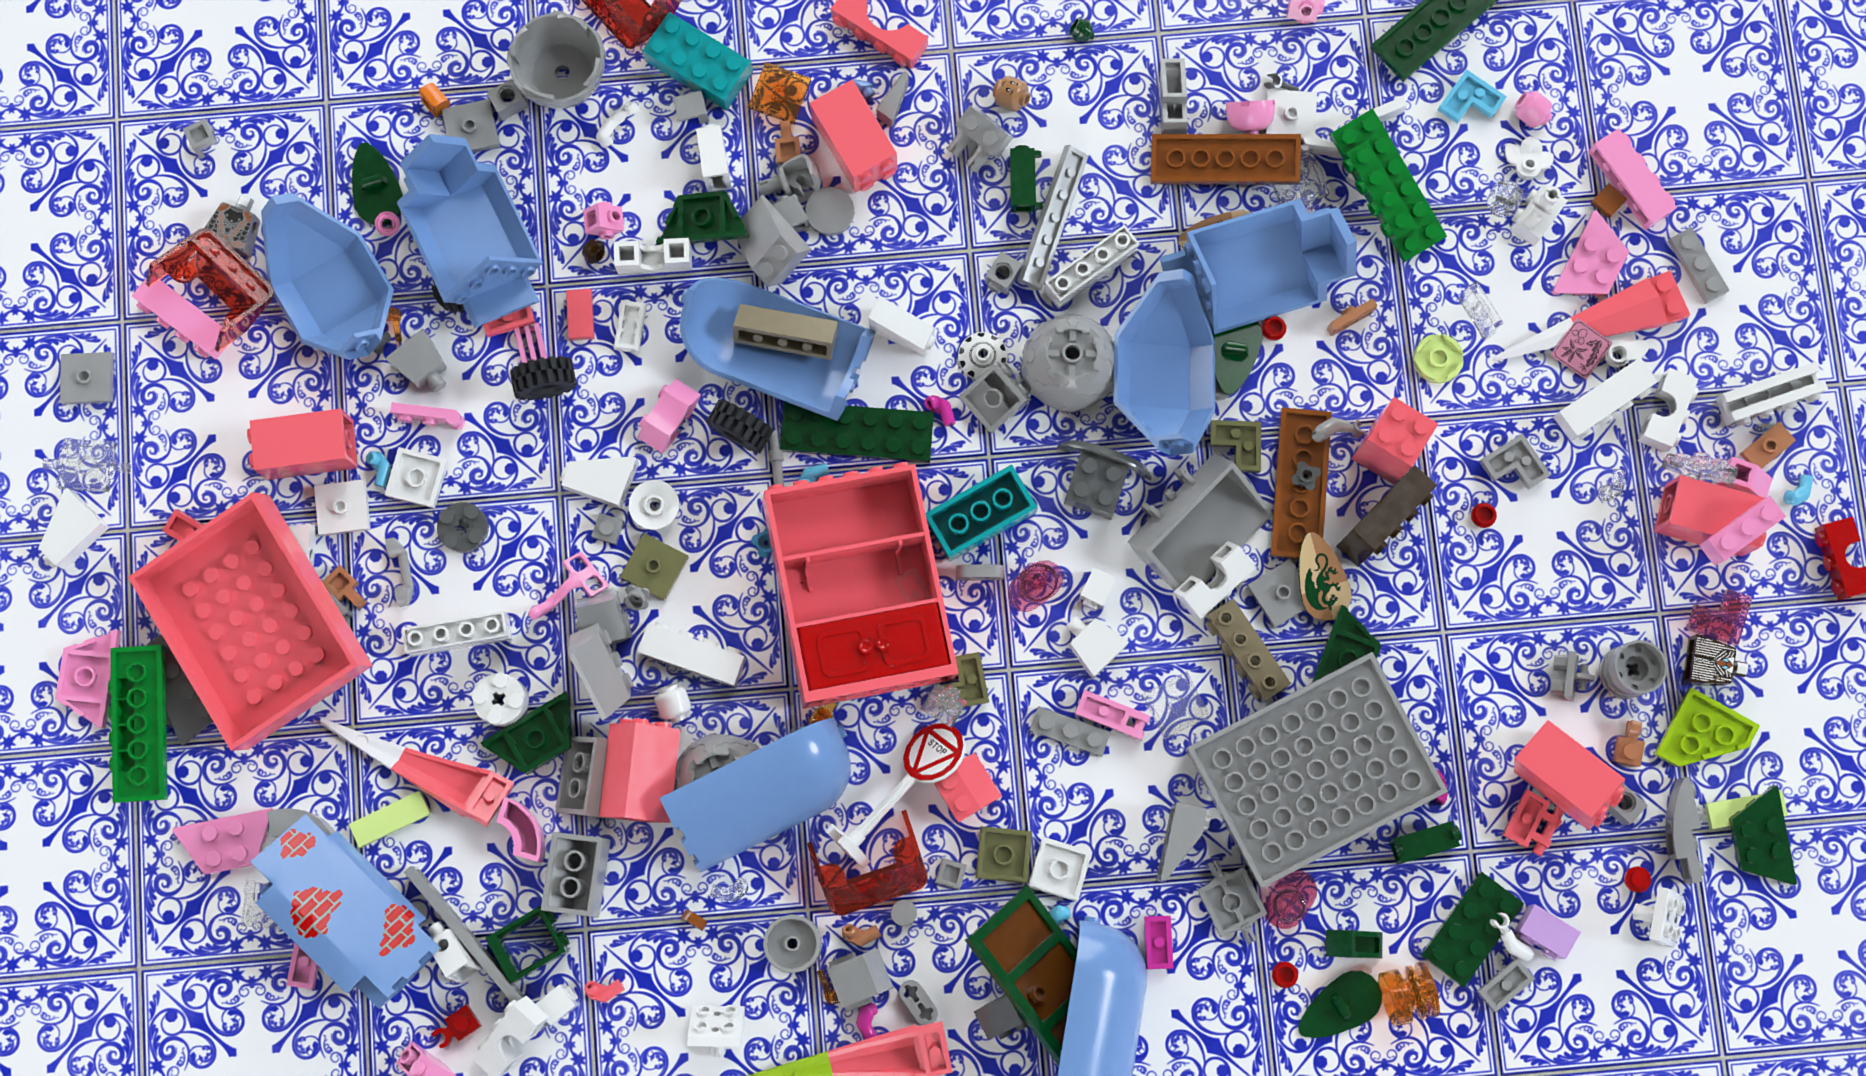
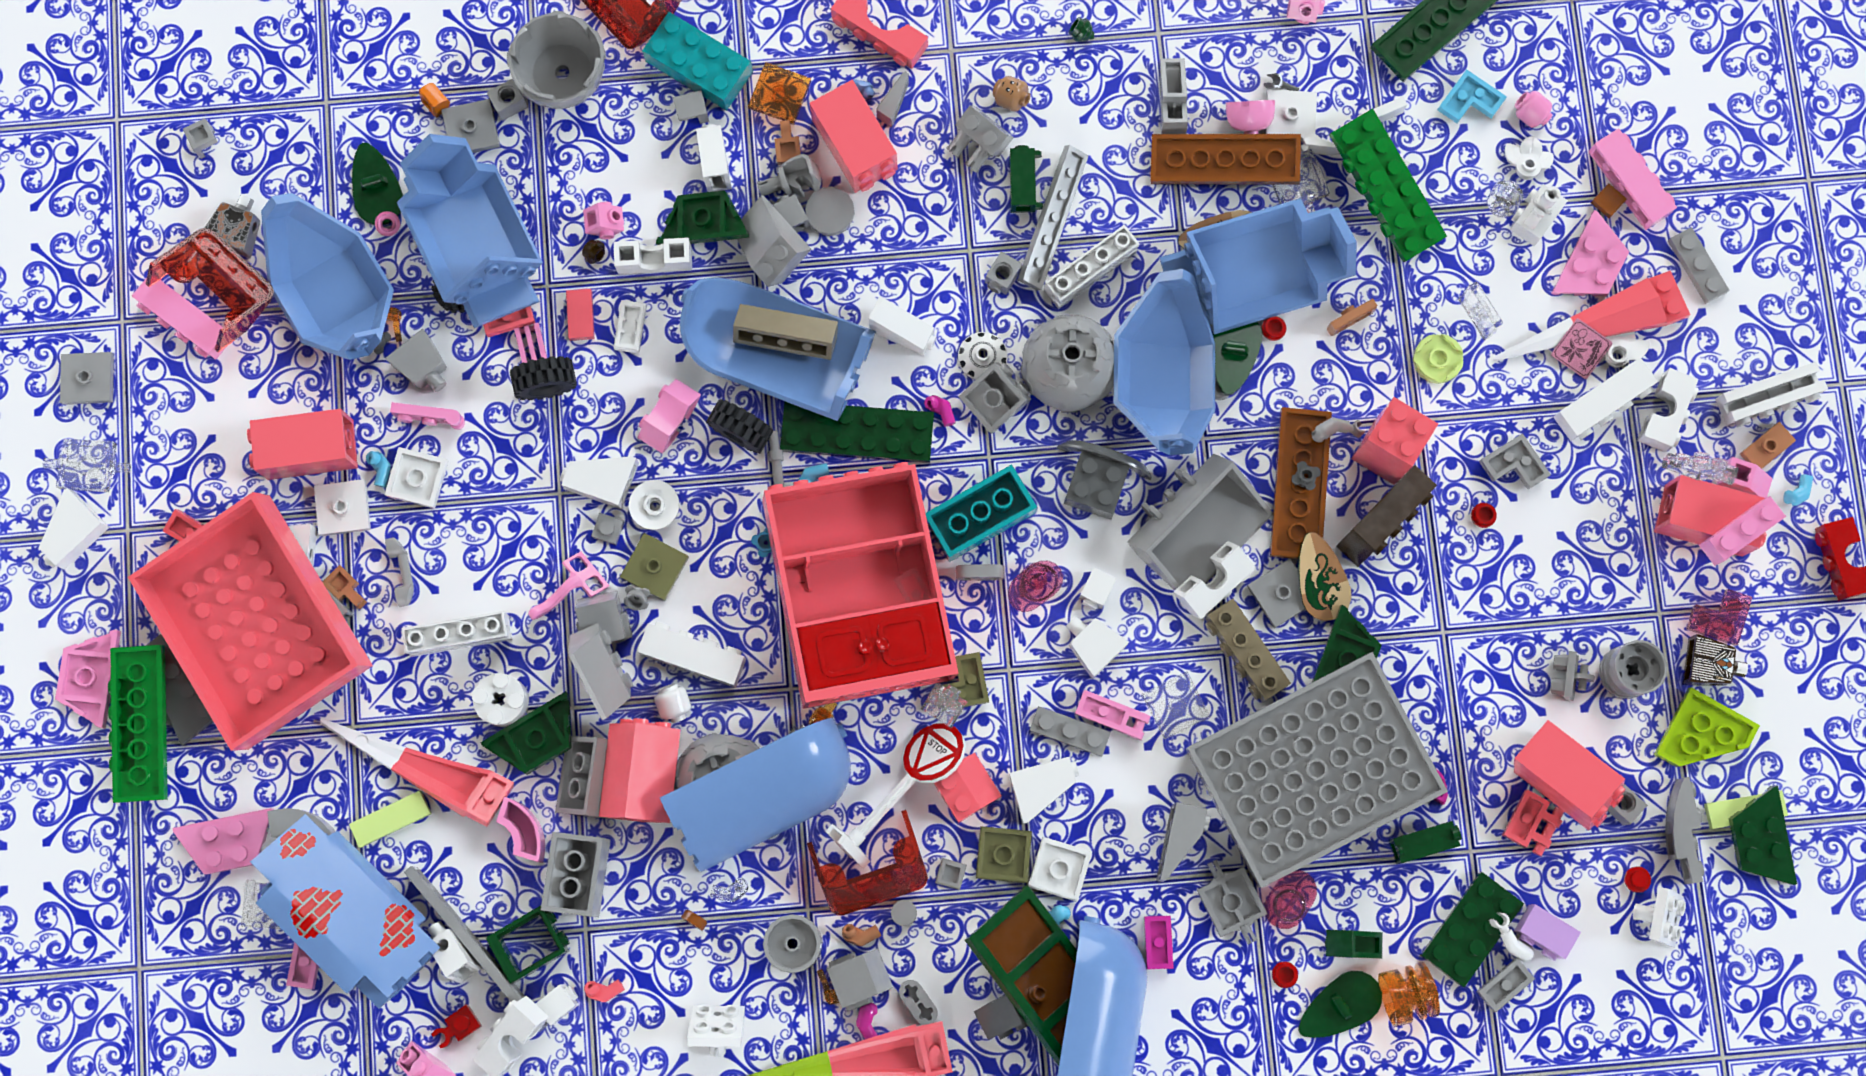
(451, 518): dark grey plate -> none
(603, 134): white arm -> none
(1041, 785): none -> white slope
(1244, 437): olive plate -> none
(1614, 488): clear arm -> none
(1628, 748): nougat plate -> none

